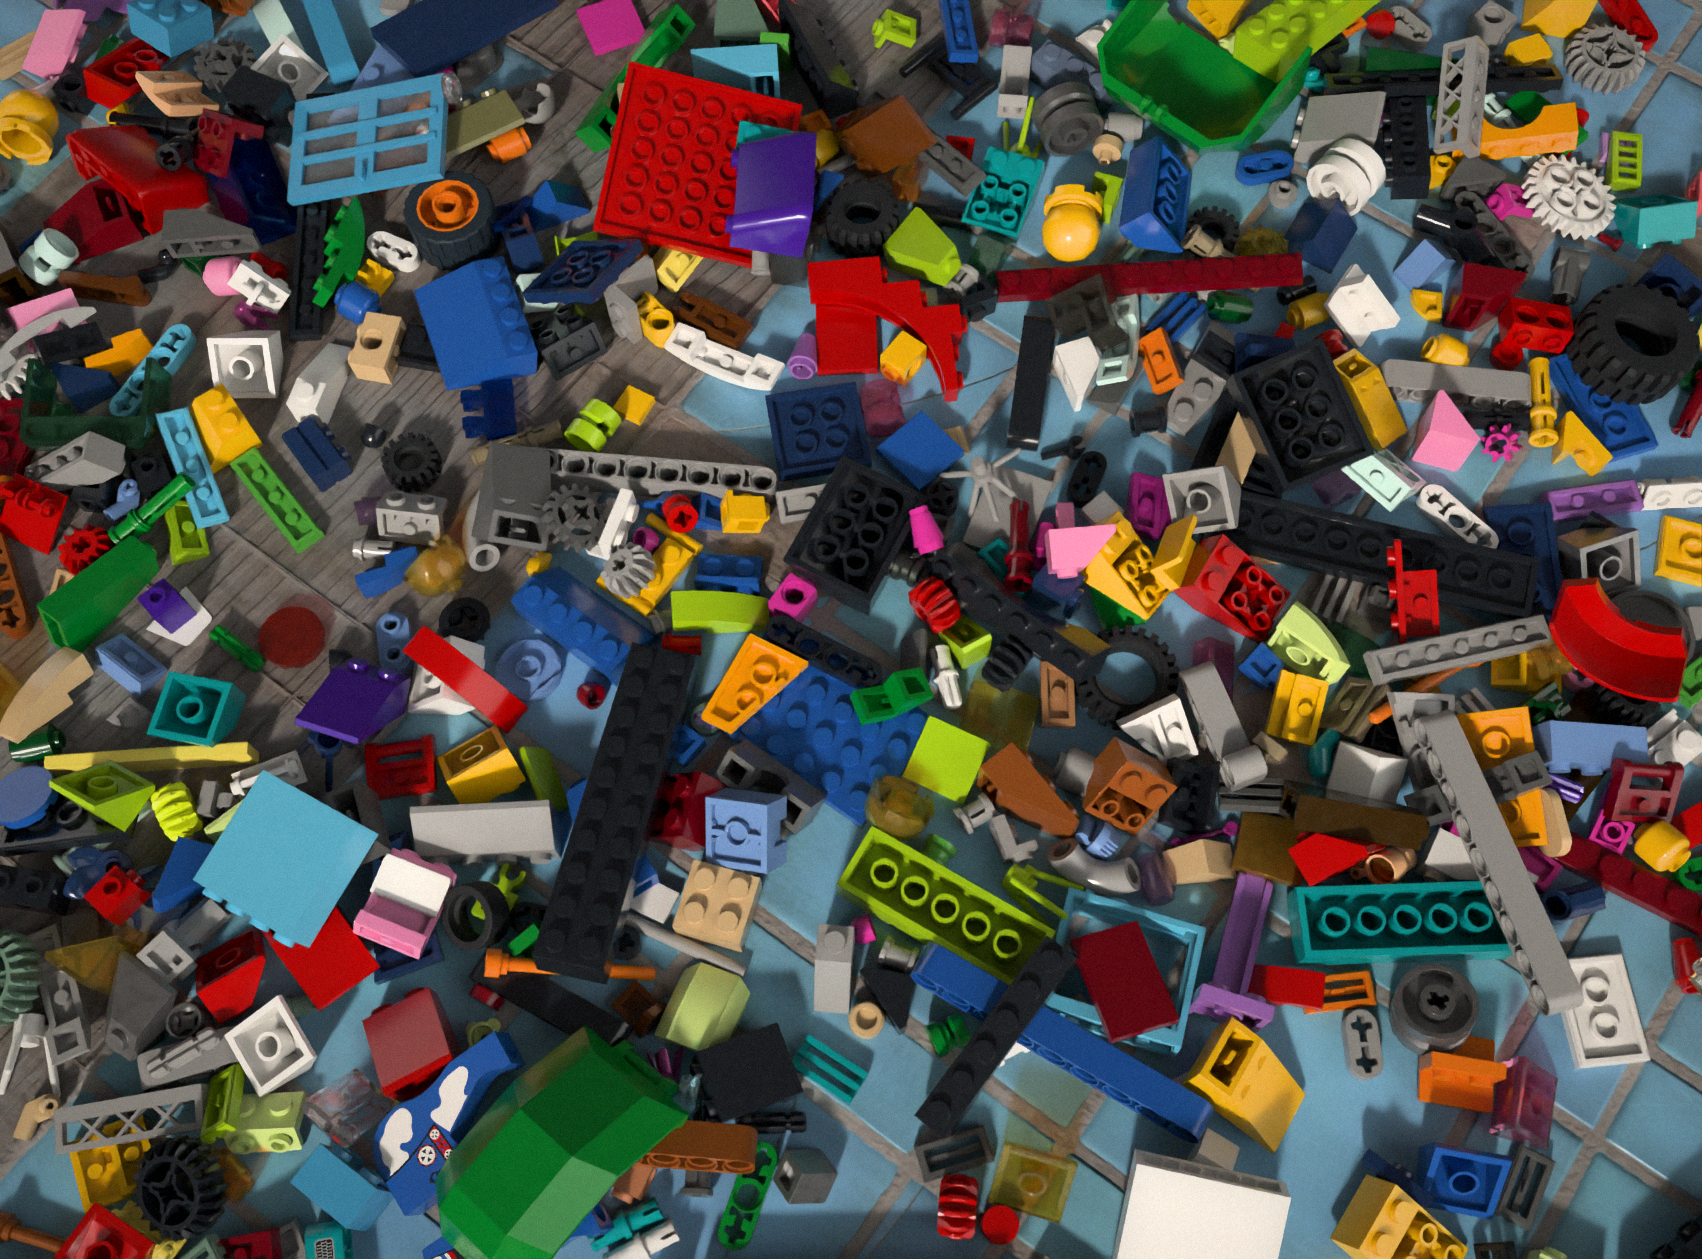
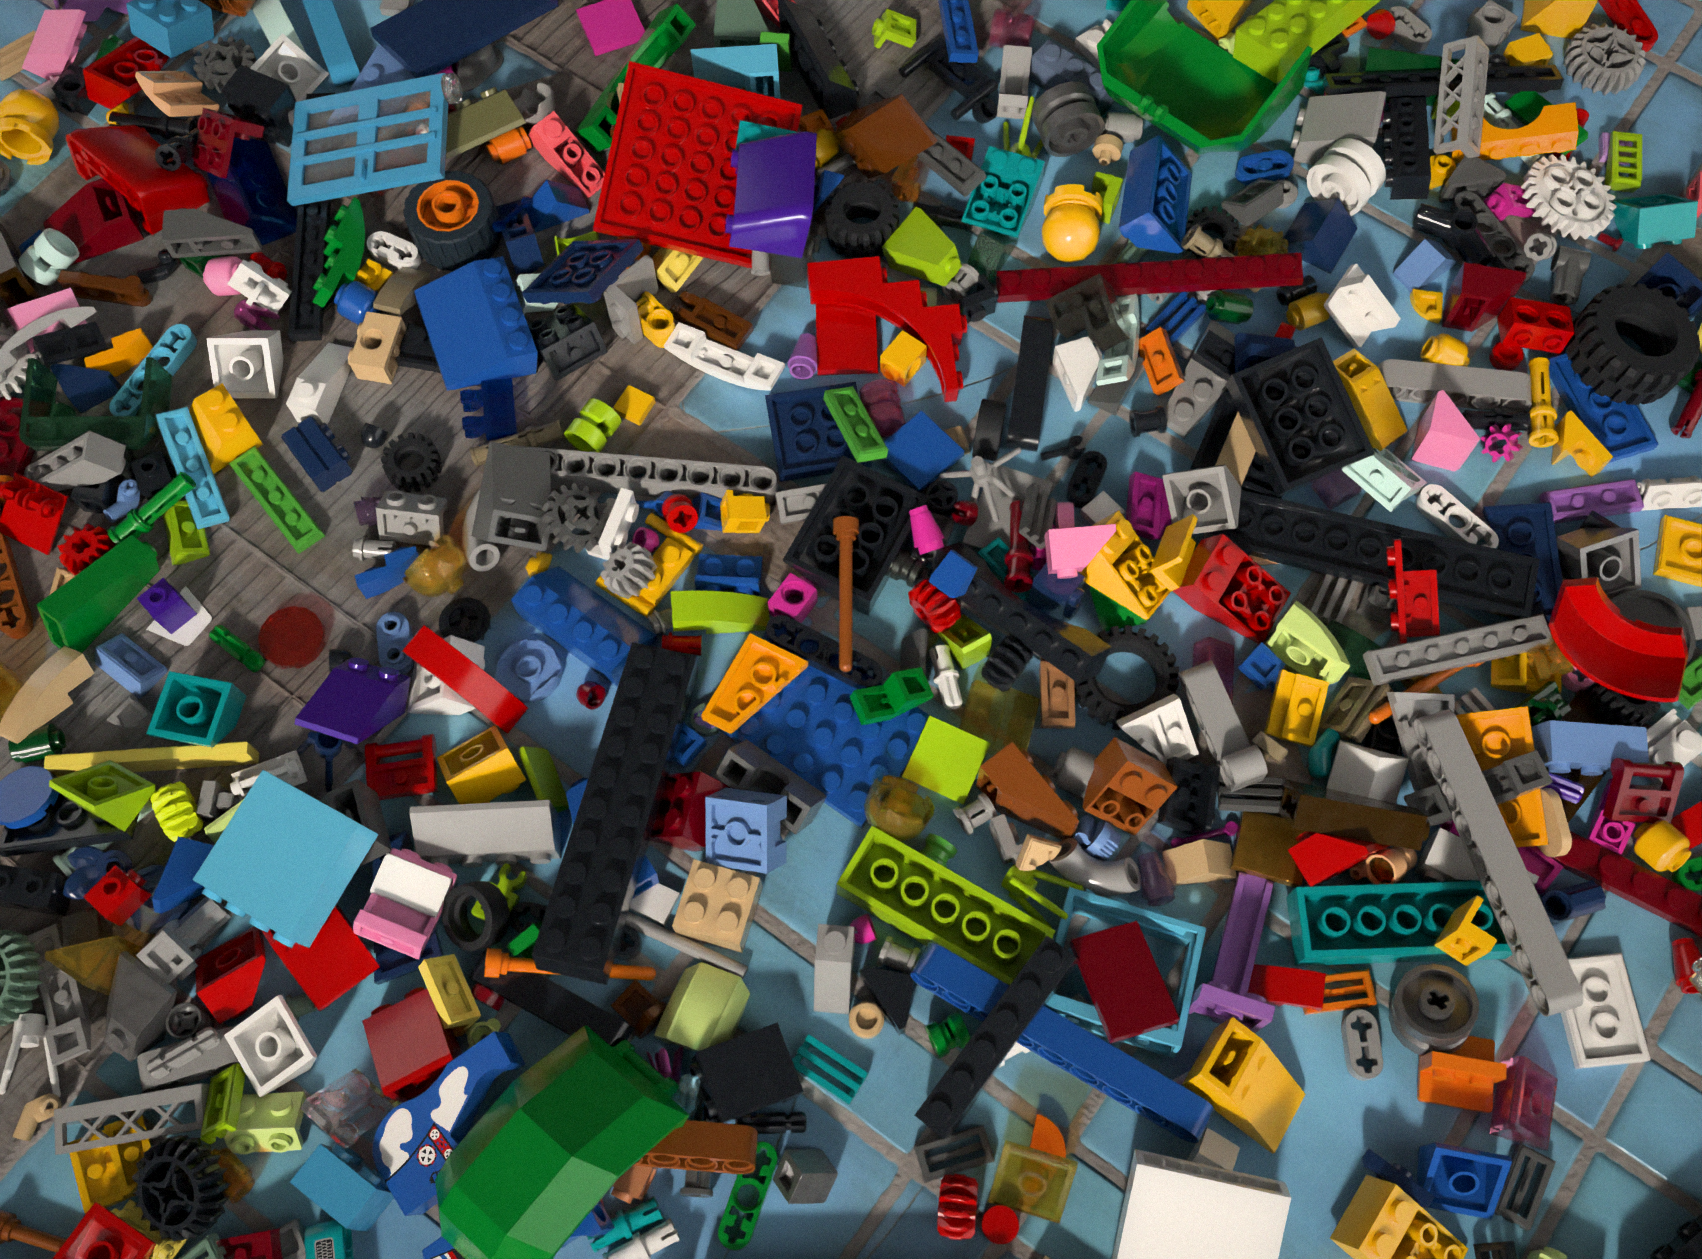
(398, 292): none -> dark tan slope
(450, 993): none -> light yellow panel
(566, 154): none -> coral slope
(845, 530): none -> dark orange piece
(855, 424): none -> bright green tile
(953, 575): none -> blue slope
(965, 513): none -> dark red hinge
(984, 111): none -> black hinge
(989, 429): none -> black tyre
(1036, 852): none -> tan tile
(1041, 519): none -> dark grey tile
(1047, 1137): none -> orange tile
(1254, 201): none -> dark grey slope
(1333, 343): red wheel -> none
(1462, 938): none -> yellow panel
(1533, 241): none -> light grey bush

